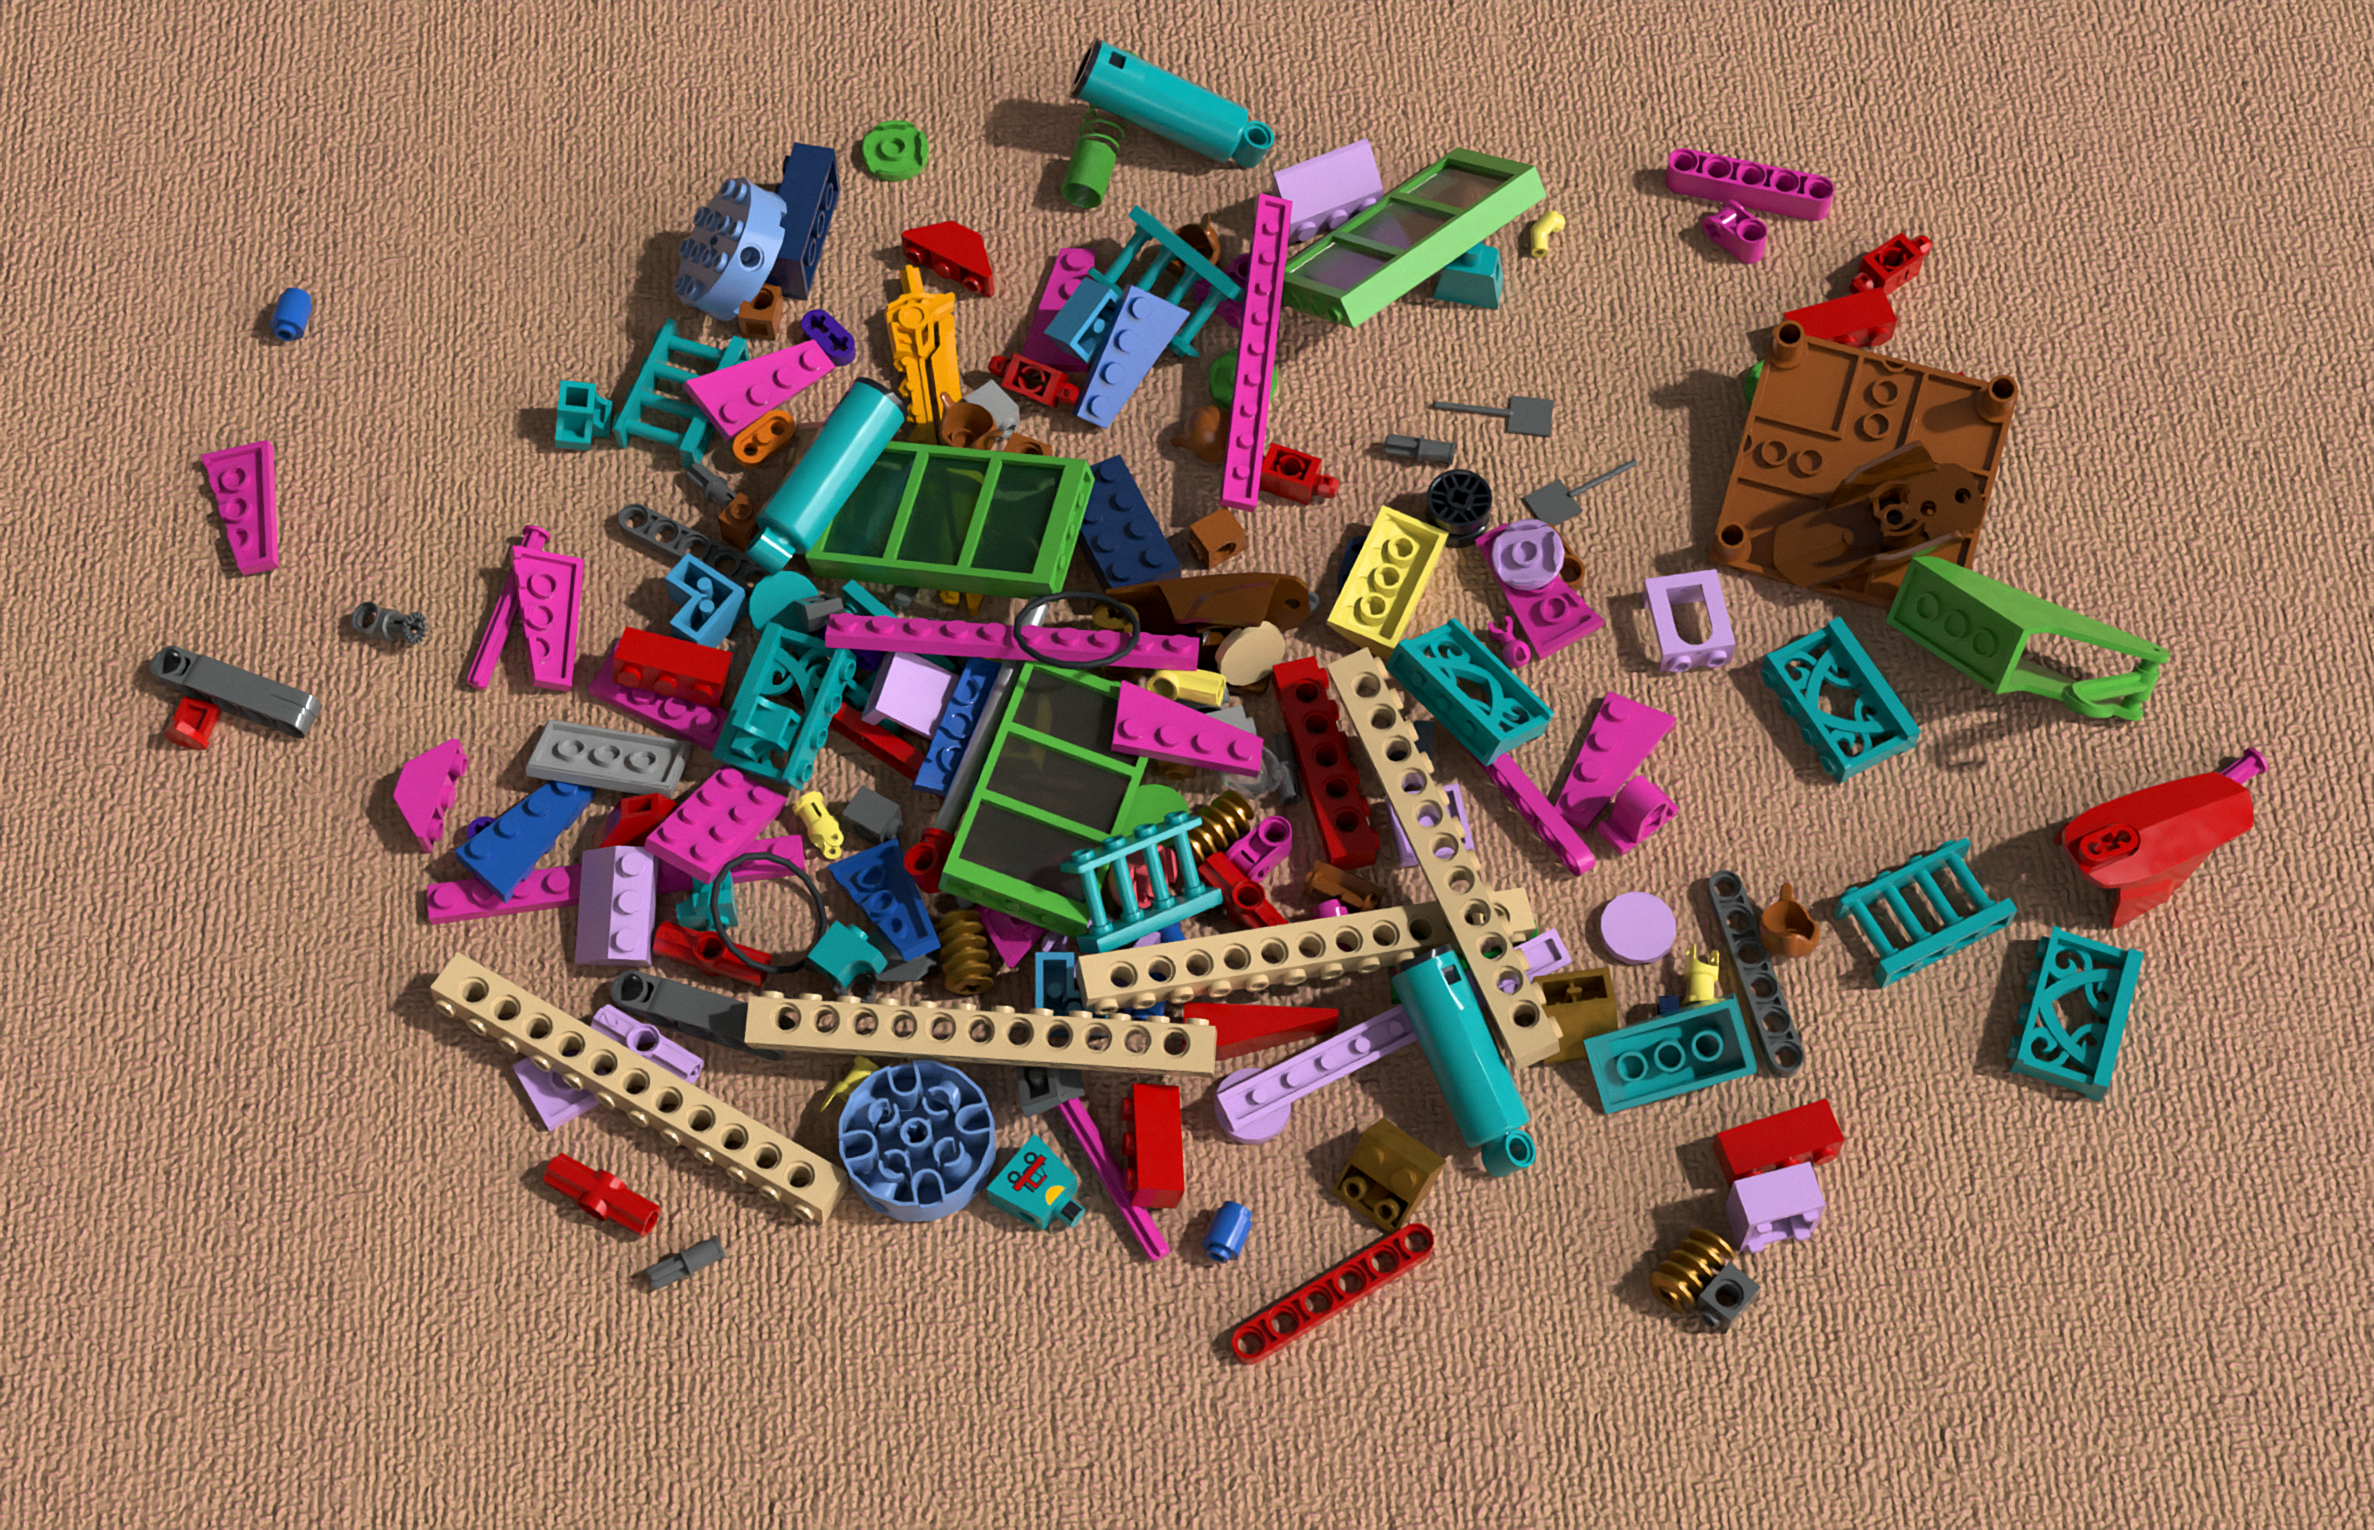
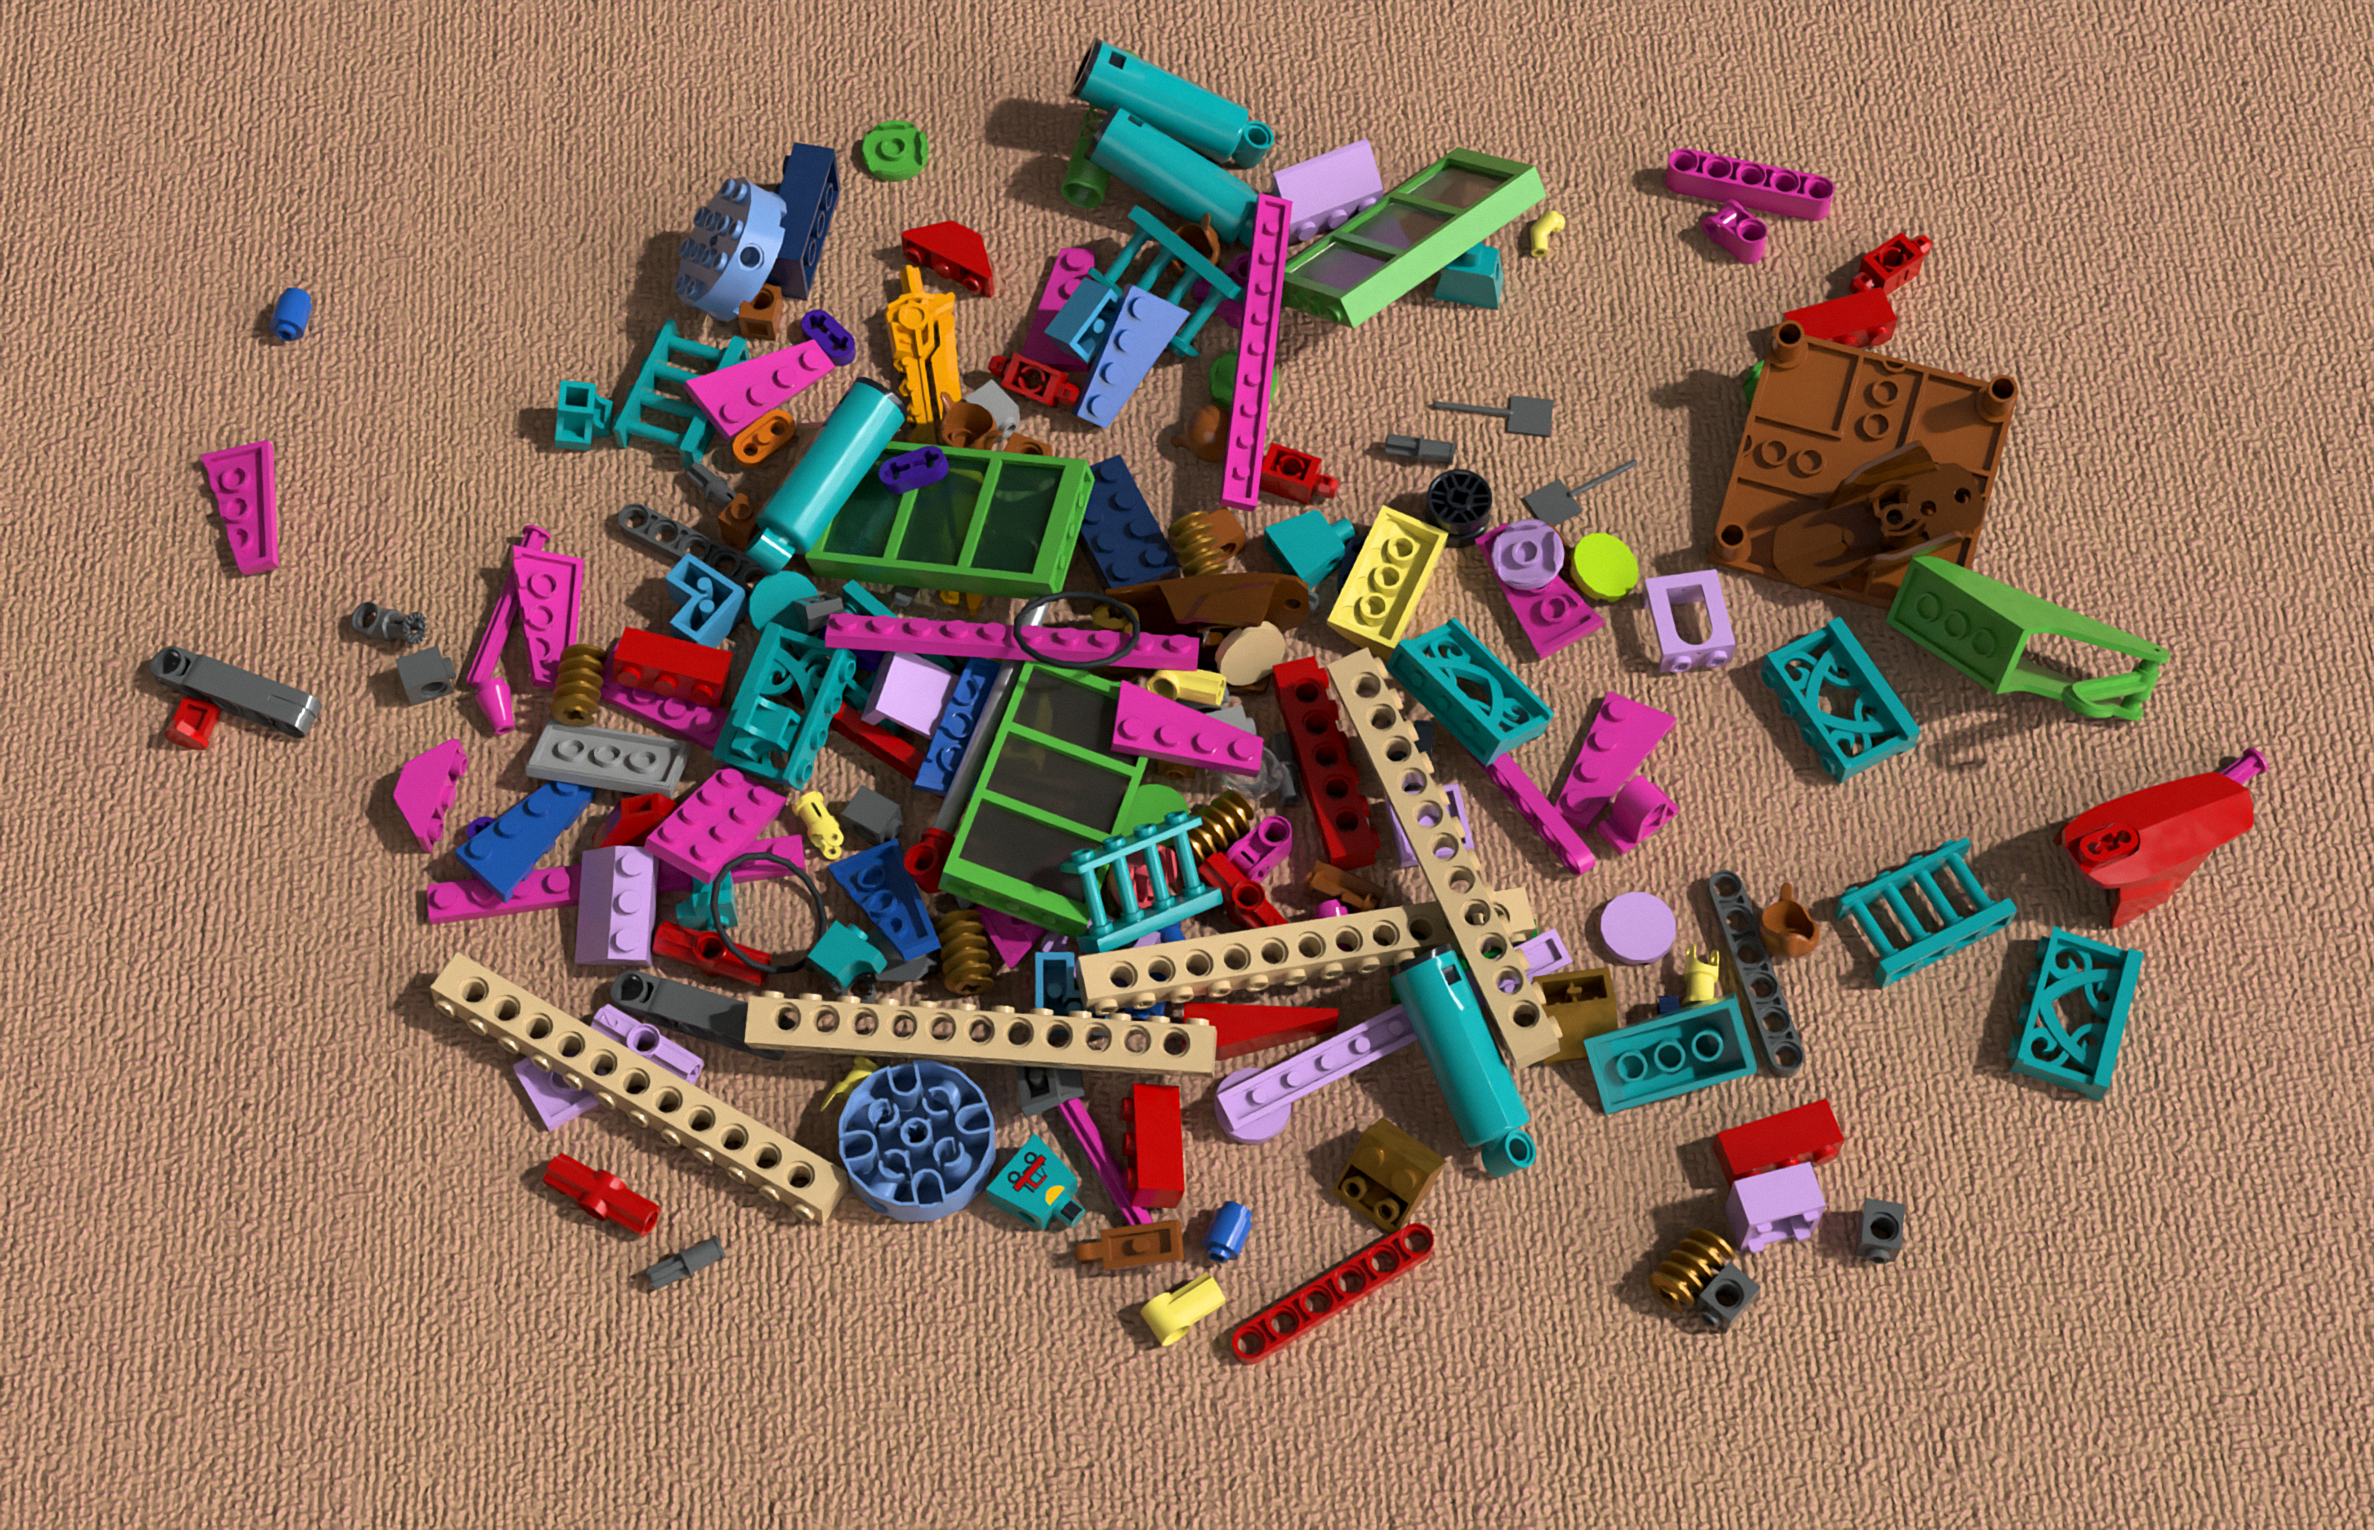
(426, 675): none -> dark grey brick
(495, 702): none -> dark pink cone
(578, 684): none -> pearl gold piece
(913, 469): none -> dark purple beam
(1134, 1246): none -> dark orange plate
(1173, 175): none -> teal piece
(1173, 1314): none -> light yellow piece
(1196, 546): none -> pearl gold piece
(1308, 545): none -> teal torso
(1515, 652): dark pink arm -> none
(1603, 567): none -> lime tile
(1881, 1215): none -> dark grey brick

